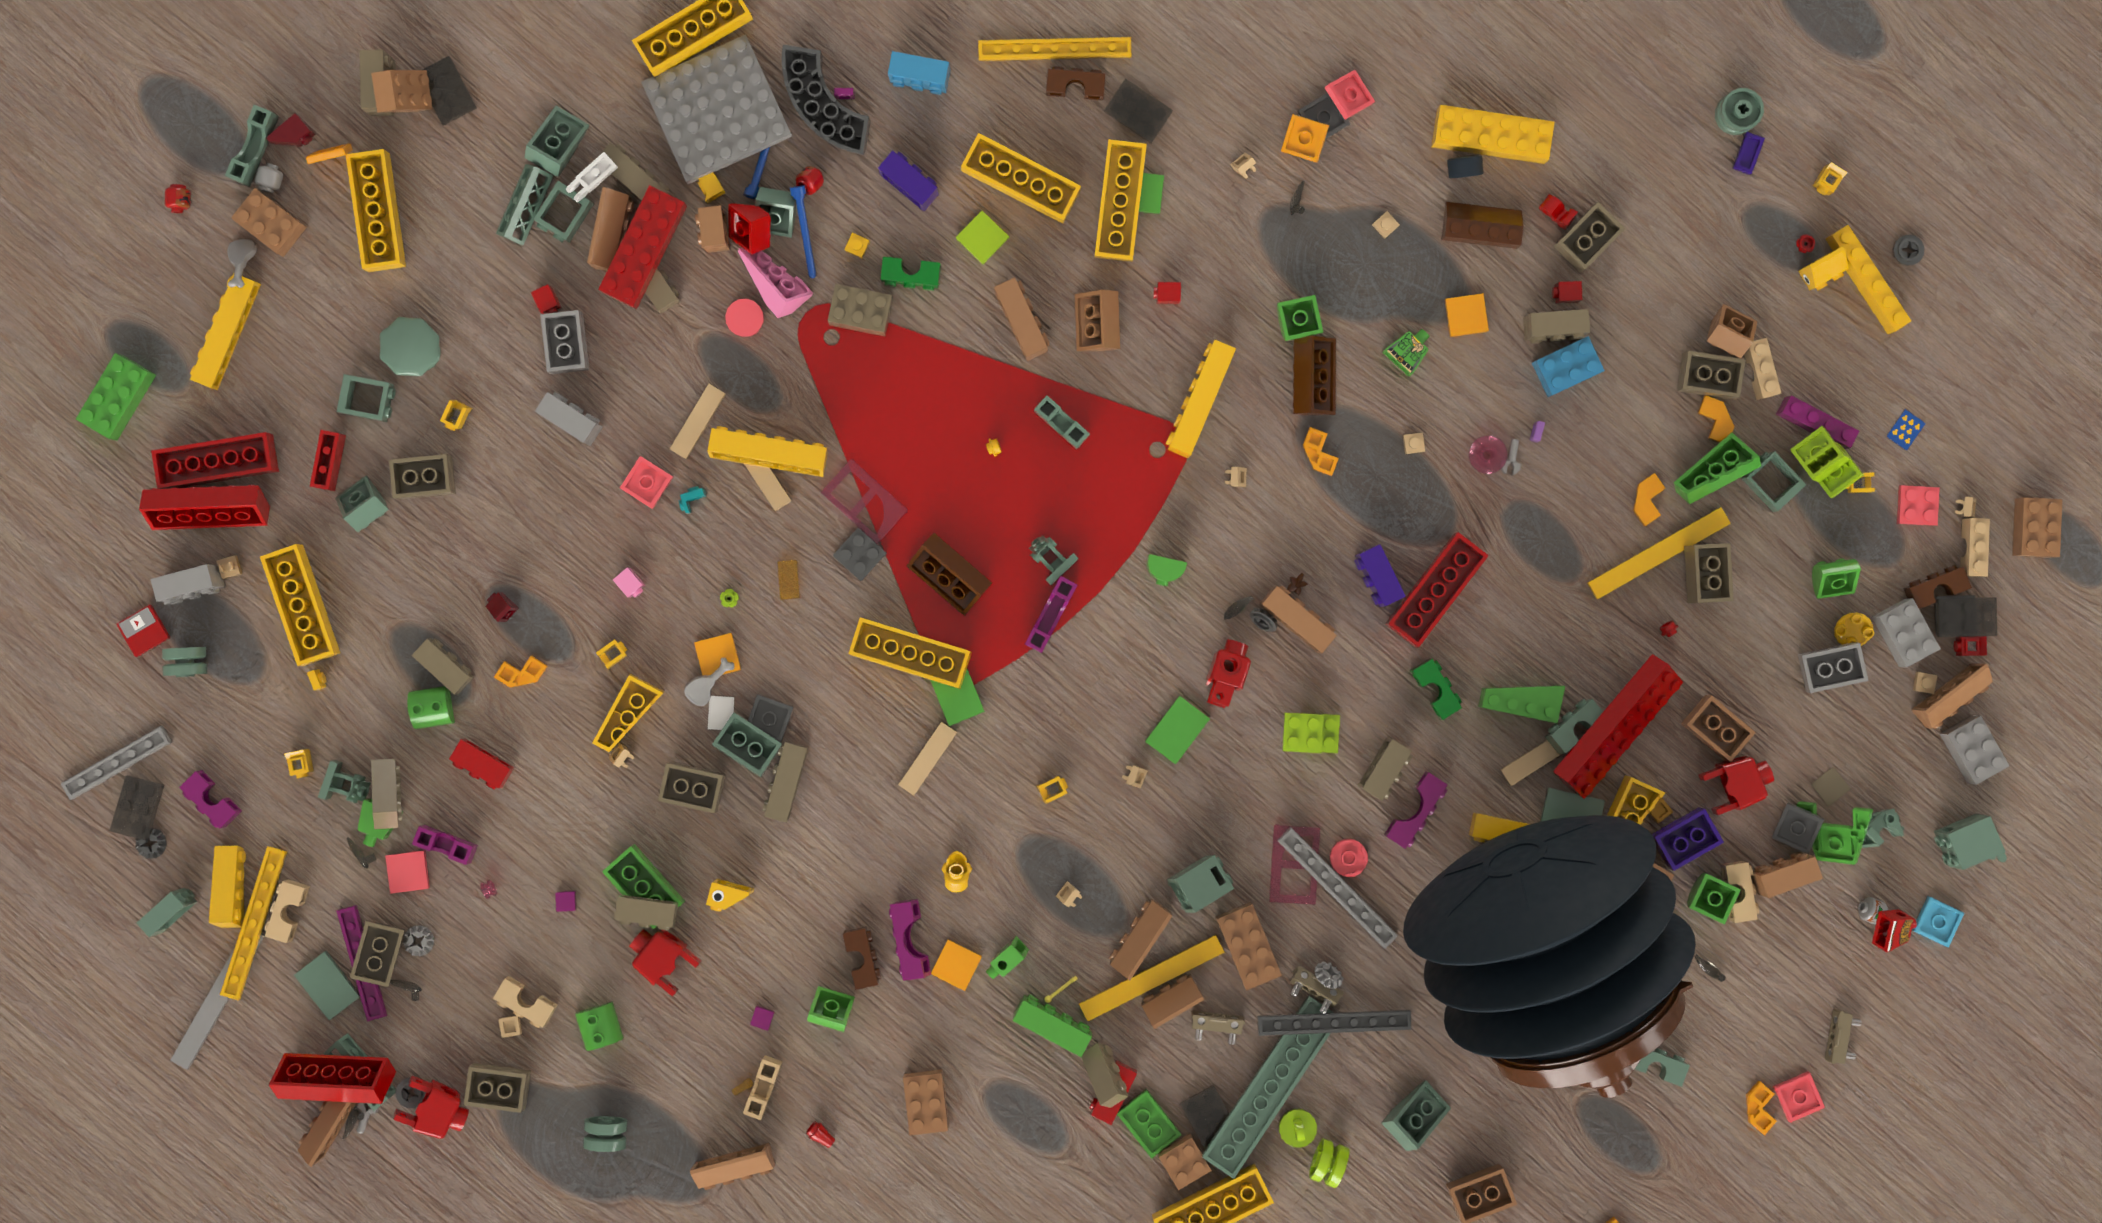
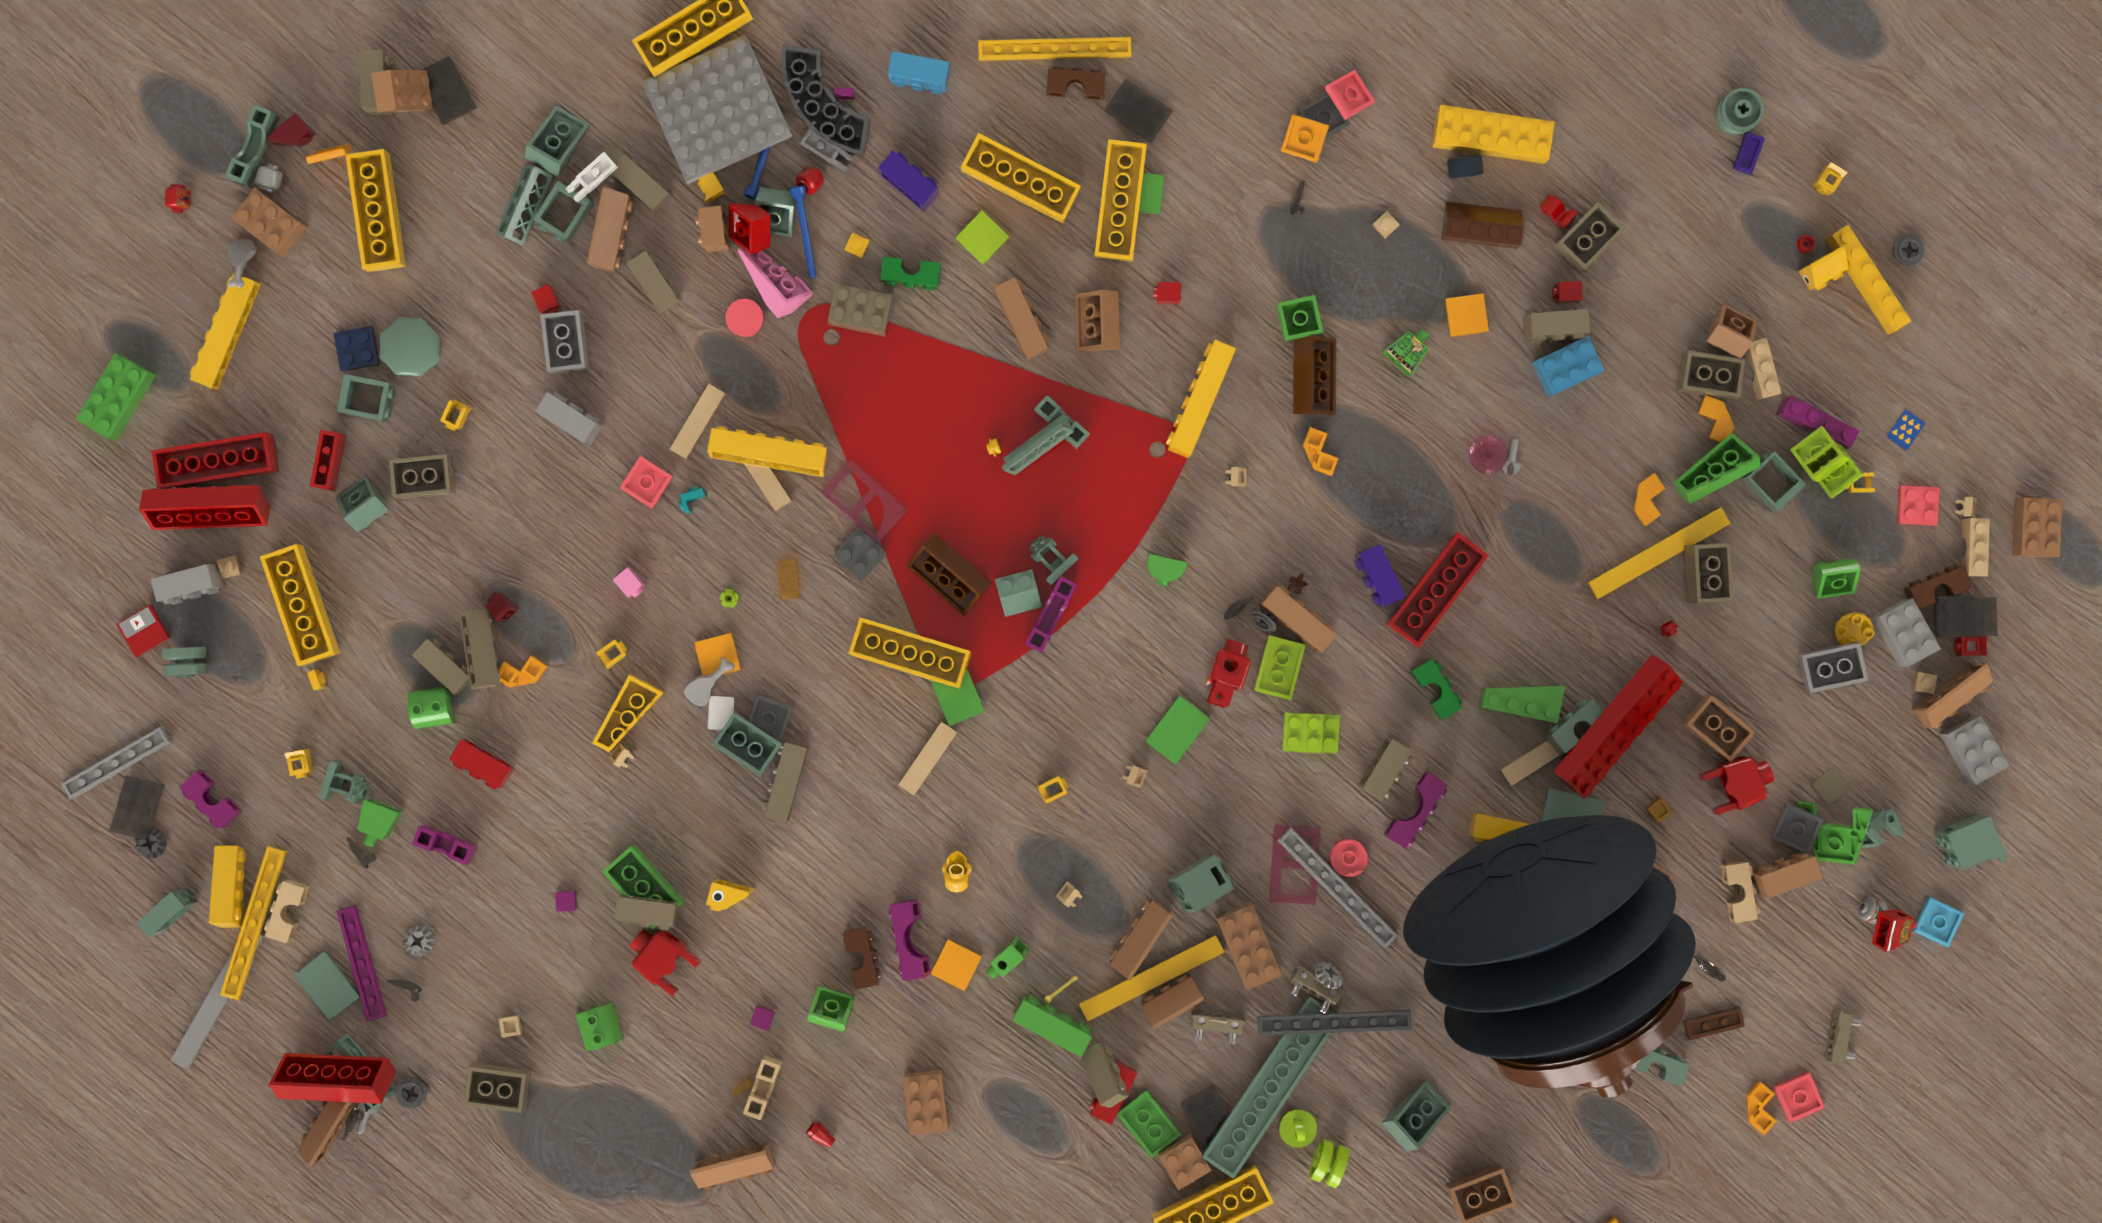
(356, 348): none -> dark blue plate
(377, 953): dark tan brick -> none
(386, 793): dark tan brick -> none
(407, 871): coral tile -> none
(436, 1112): red piece -> none
(479, 648): none -> dark tan brick
(488, 889): clear pink bush -> none
(510, 996): tan arch -> none
(605, 1133): sand green wheel -> none
(642, 247): red brick -> none
(691, 787): dark tan brick -> none
(824, 150): none -> light grey hinge
(1018, 593): none -> sand green slope
(1037, 445): none -> sand green fence
(1243, 163): tan tile -> none
(1279, 667): none -> lime plate
(1413, 443): tan plate -> none
(1537, 431): medium lavender tile -> none
(1634, 800): yellow wedge -> none
(1686, 838): dark purple brick -> none
(1712, 897): bright green brick -> none
(1714, 1023): none -> reddish brown tile

